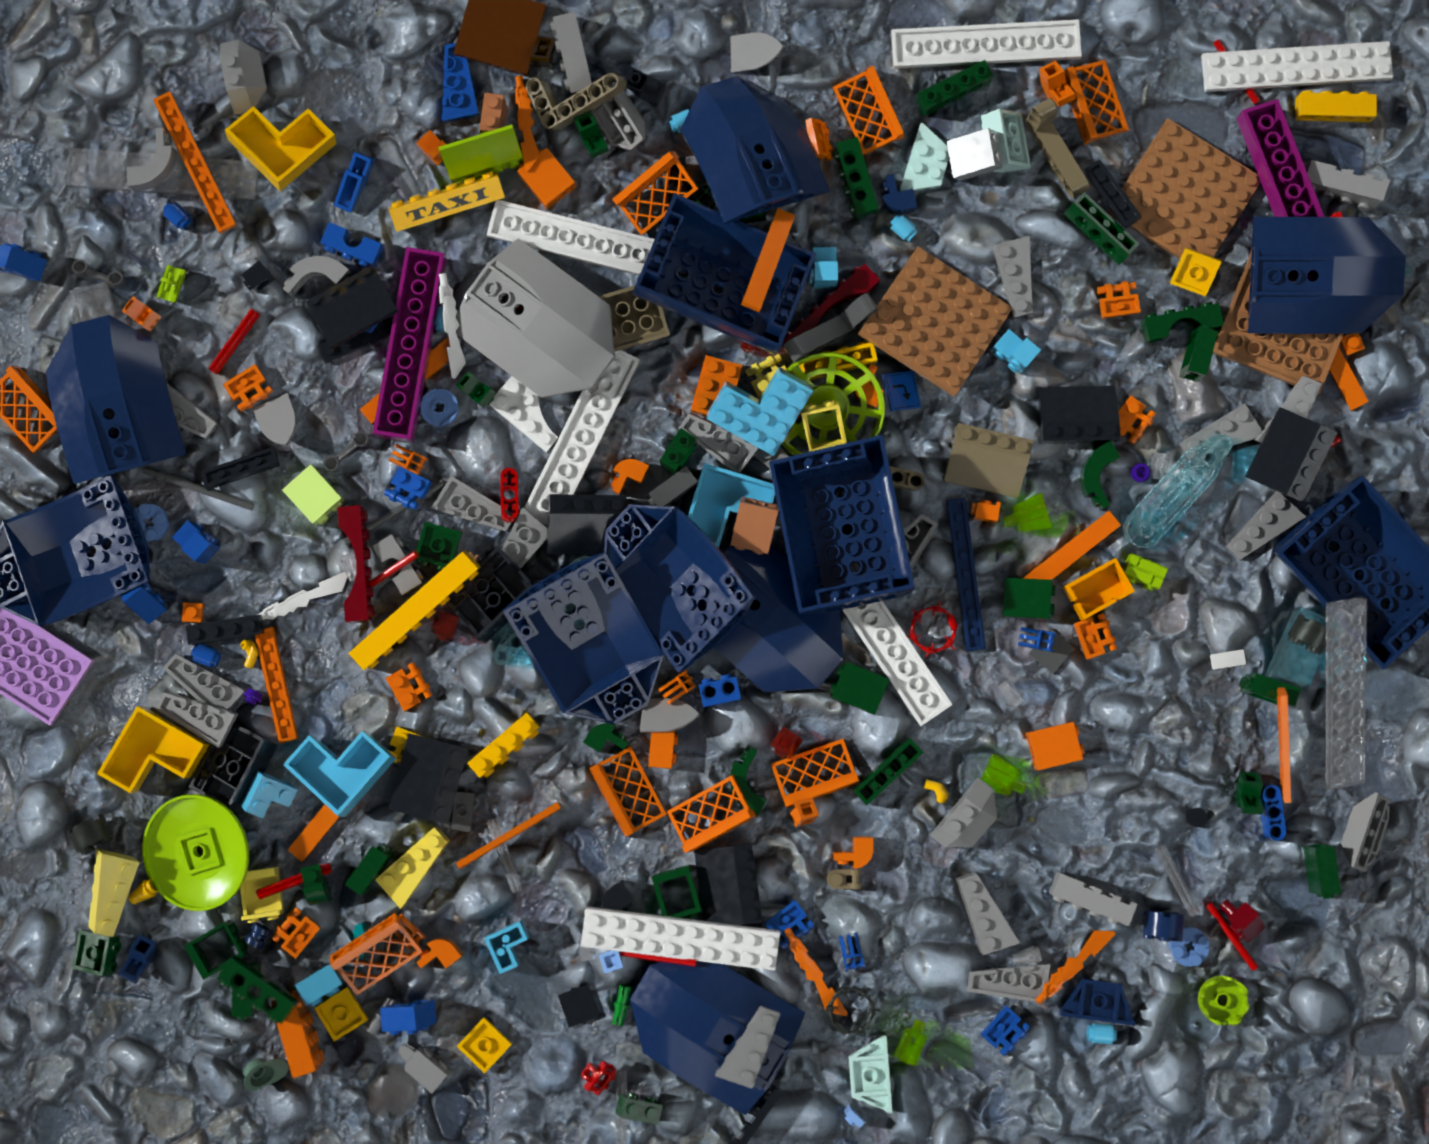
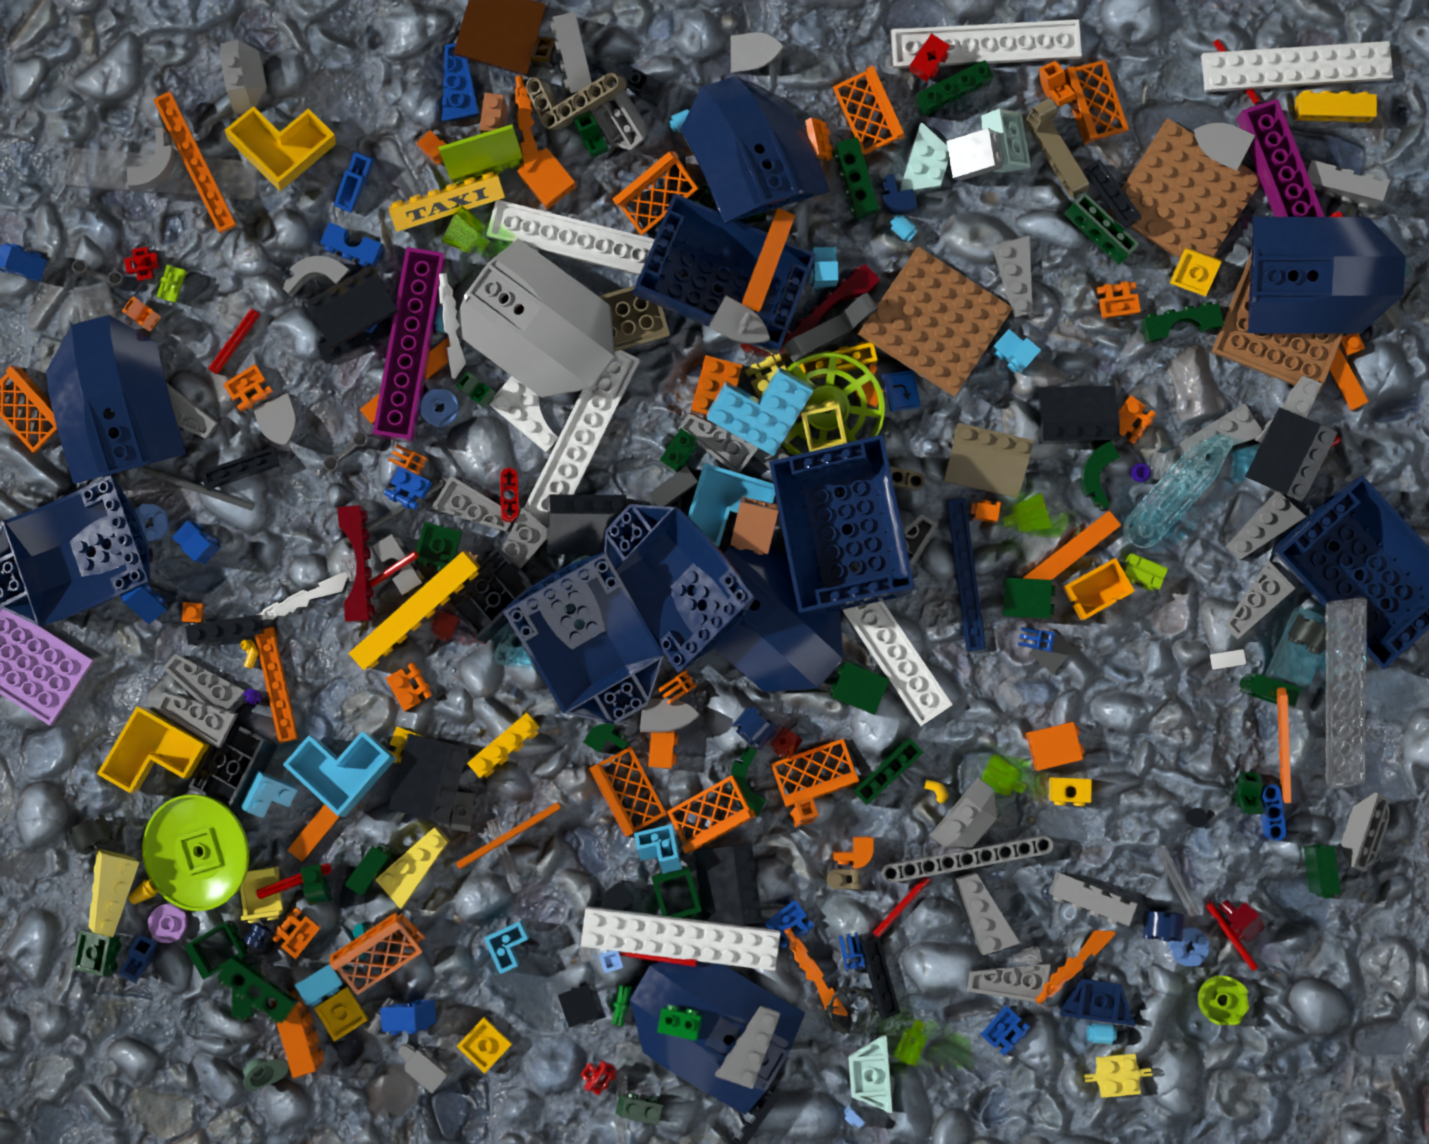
(140, 263): none -> red piece
(167, 923): none -> lavender tile
(177, 215): blue brick -> none
(206, 655): blue brick -> none
(257, 277): black brick -> none
(313, 495): yellowish green brick -> none
(443, 949): orange brick -> none
(465, 232): none -> clear neon green torso
(628, 469): orange brick -> none
(659, 843): none -> medium azure brick
(680, 1023): none -> green brick
(720, 696): blue brick -> none
(739, 323): none -> light grey shield
(754, 727): none -> dark blue brick
(880, 978): none -> black plate
(901, 906): none -> red bar
(934, 48): none -> red brick
(952, 623): red piece -> none
(976, 860): none -> light grey beam
(1081, 788): none -> yellow brick
(1090, 639): orange plate -> none
(1118, 1075): none -> light yellow plate
(1198, 353): dark green window -> none
(1224, 143): none -> light grey shield
(1262, 596): none -> light grey wing

